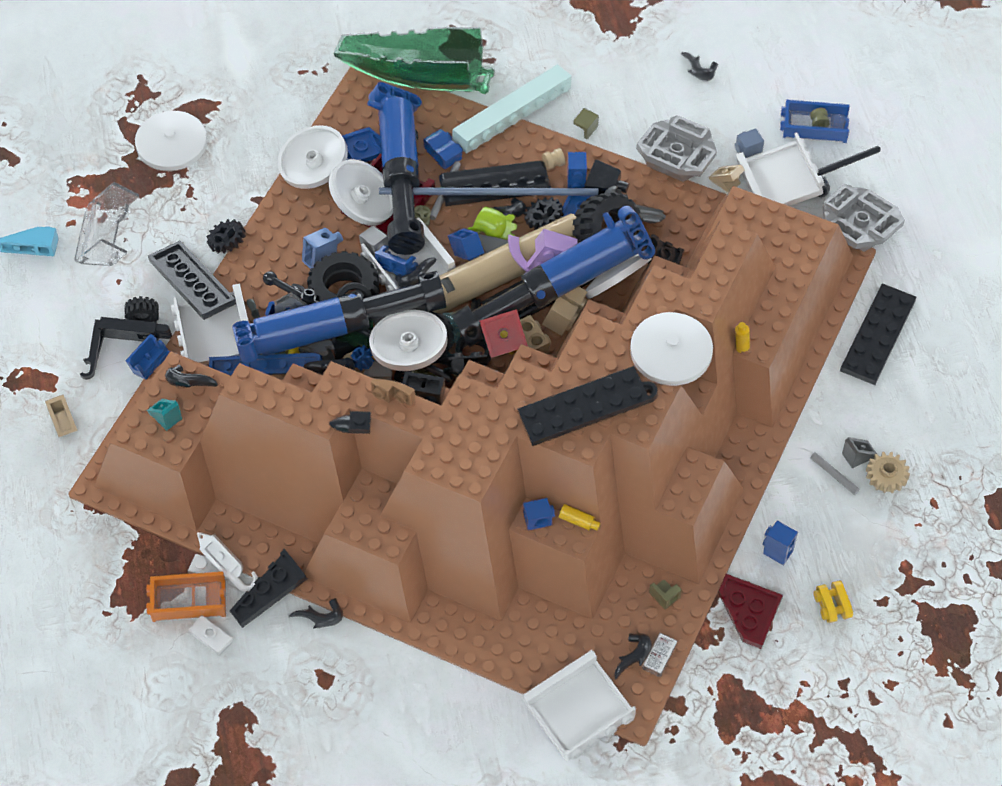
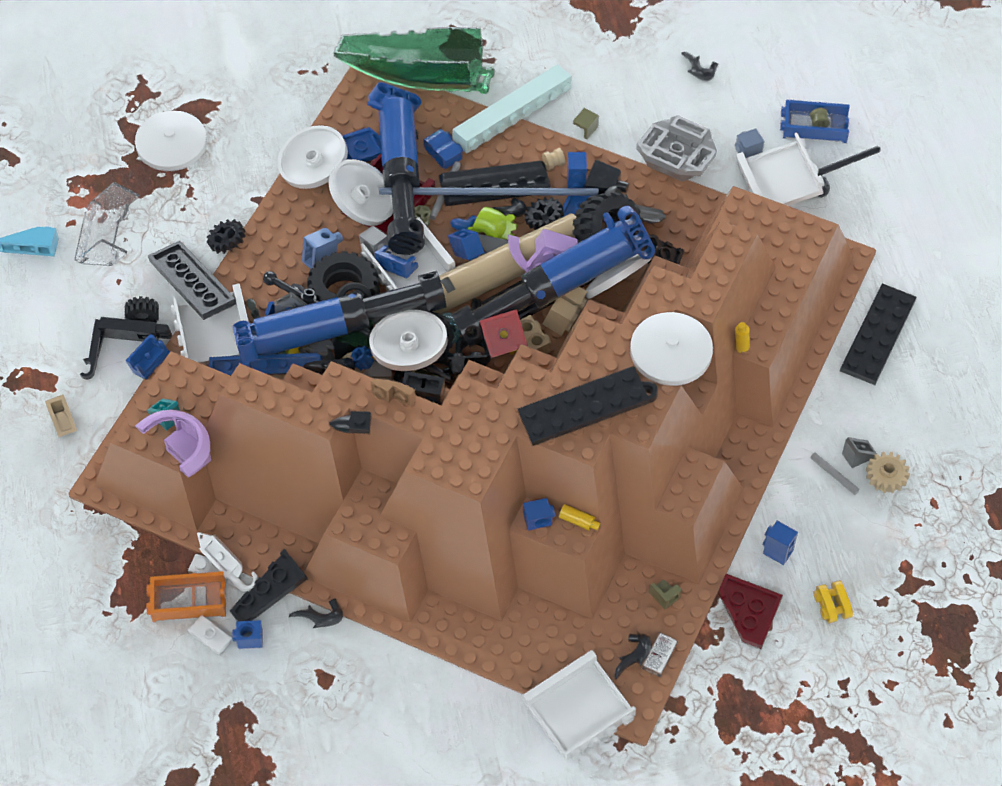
(176, 378): black piece -> none
(187, 444): none -> lavender piece
(255, 640): none -> blue brick
(412, 278): black piece -> none
(459, 224): none -> blue arm
(727, 176): tan slope -> none
(862, 216): light grey piece -> none

